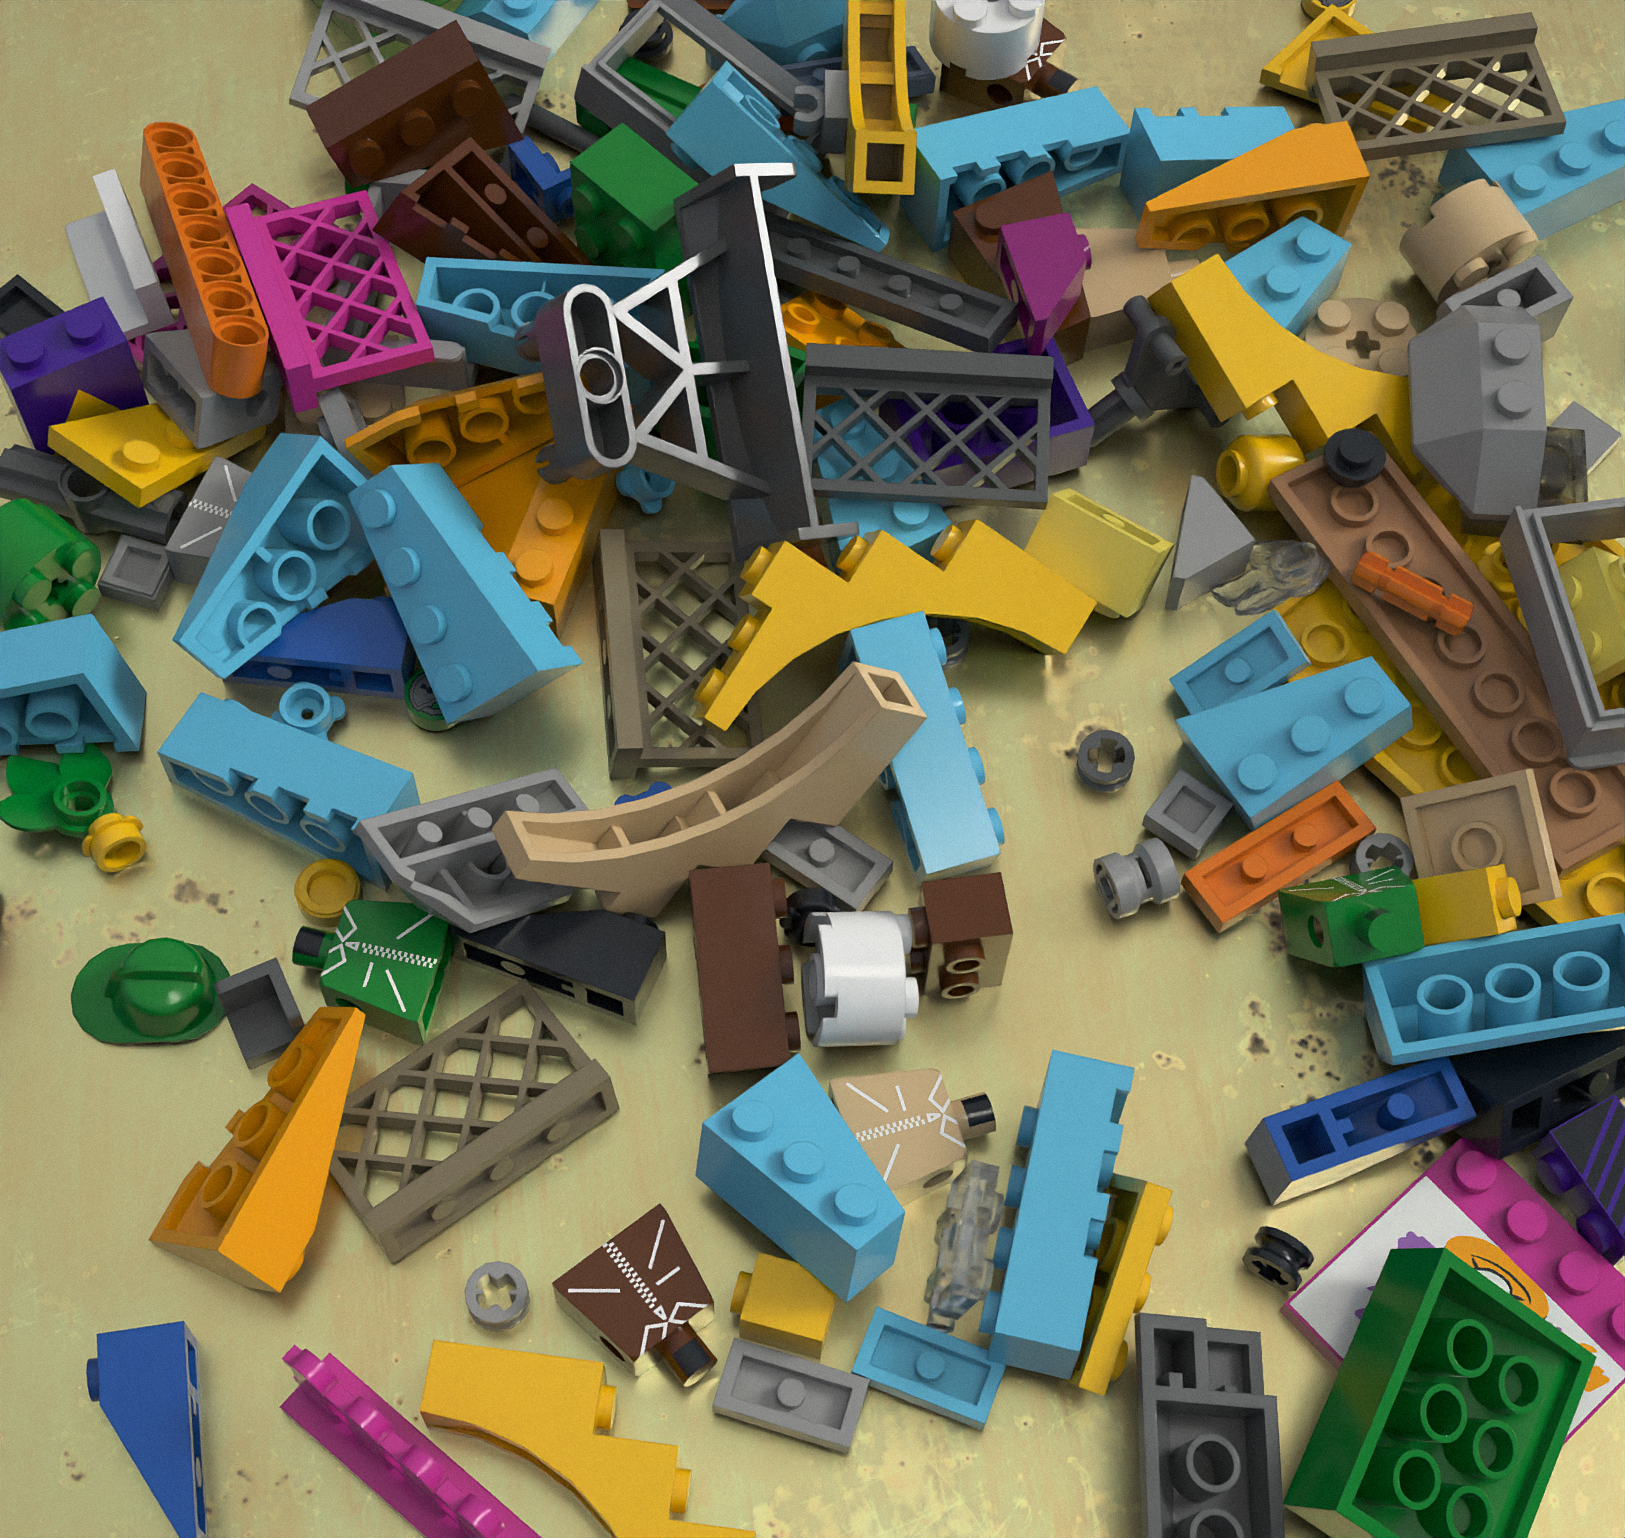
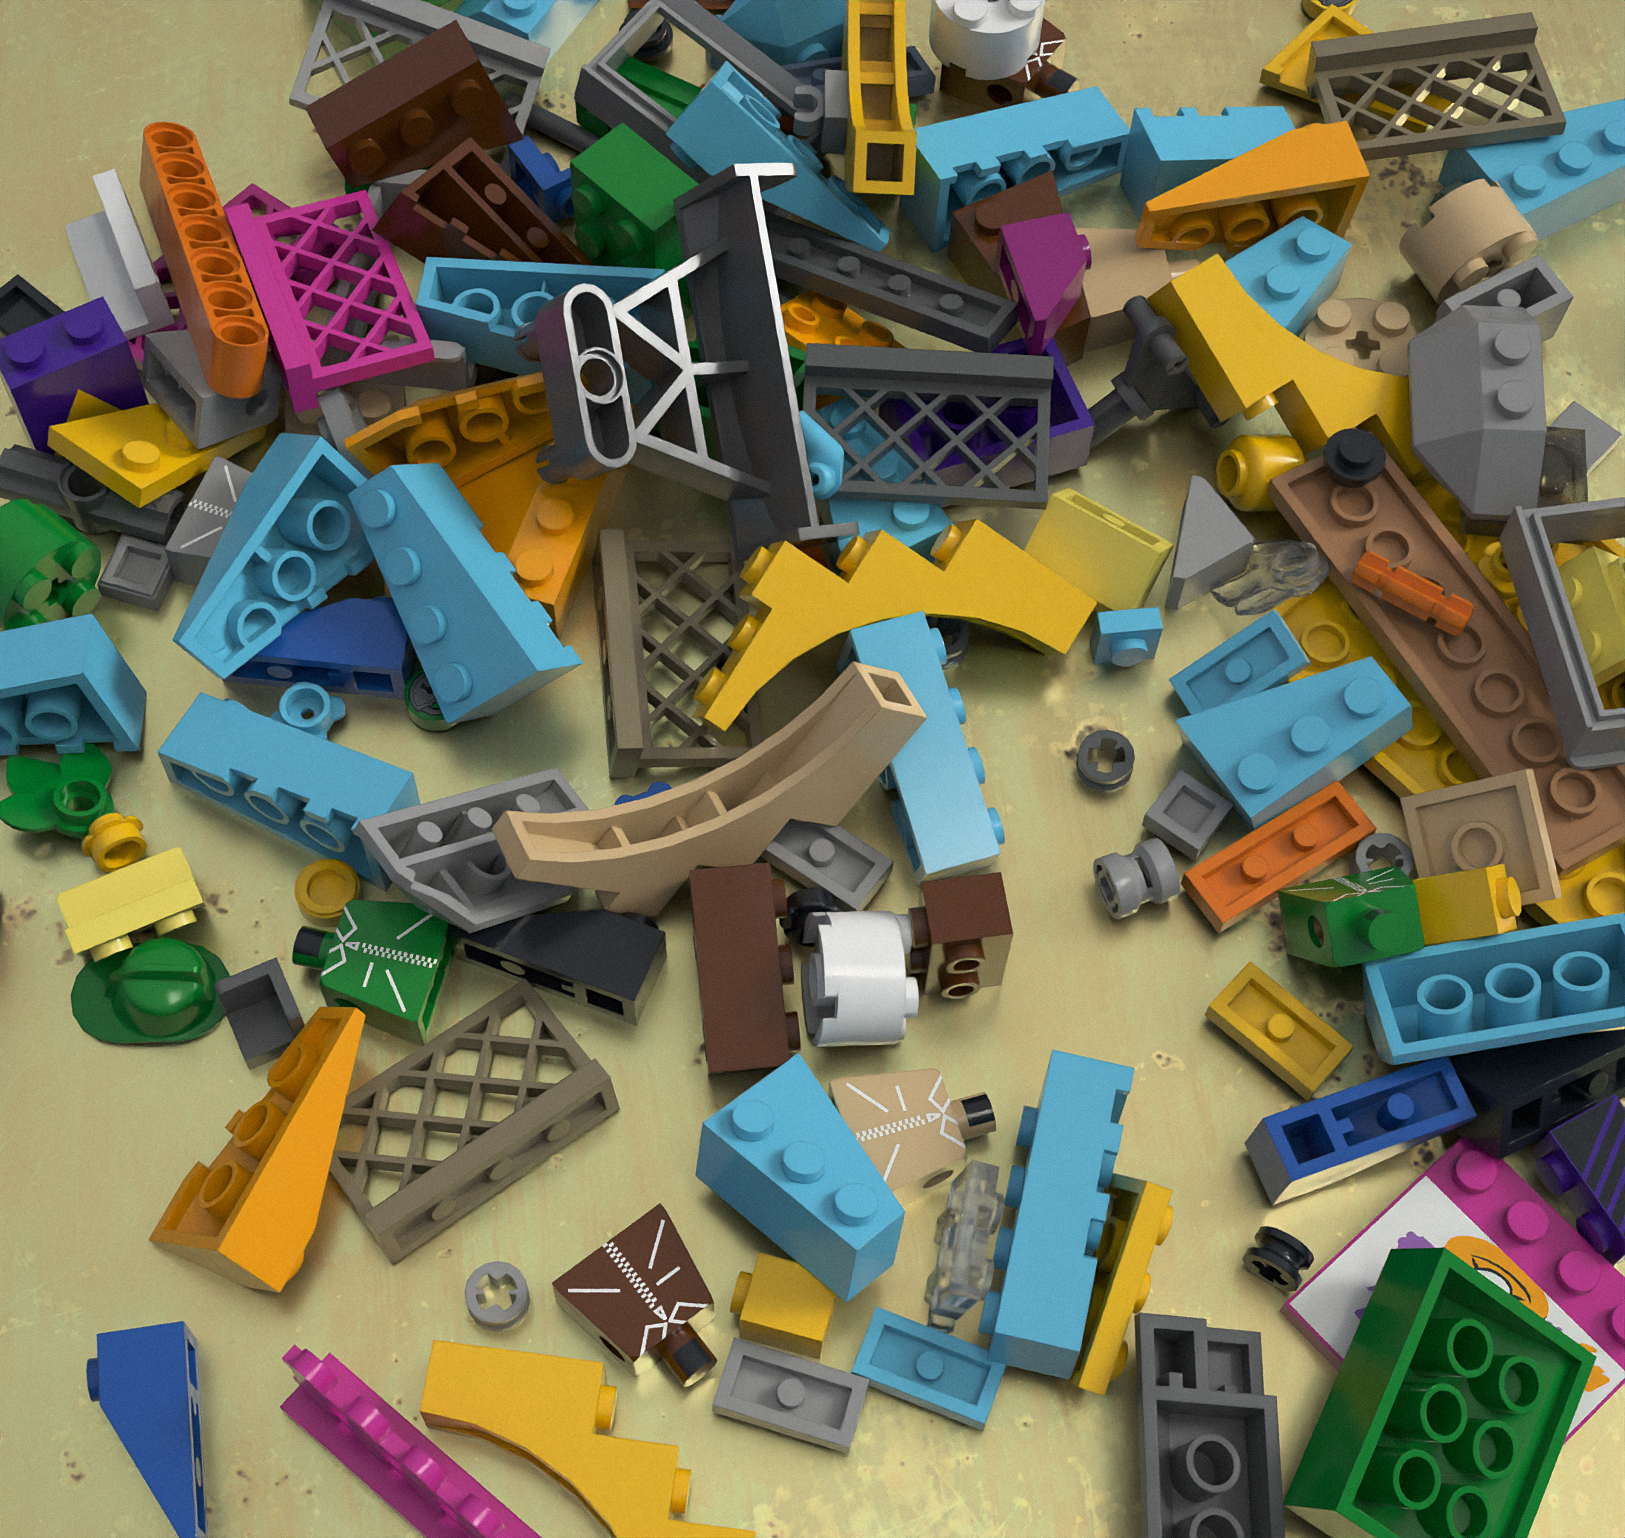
(129, 901): none -> light yellow bracket
(644, 487): medium azure plate -> none
(824, 458): none -> medium azure arm
(1126, 636): none -> medium azure plate
(1279, 1030): none -> yellow plate

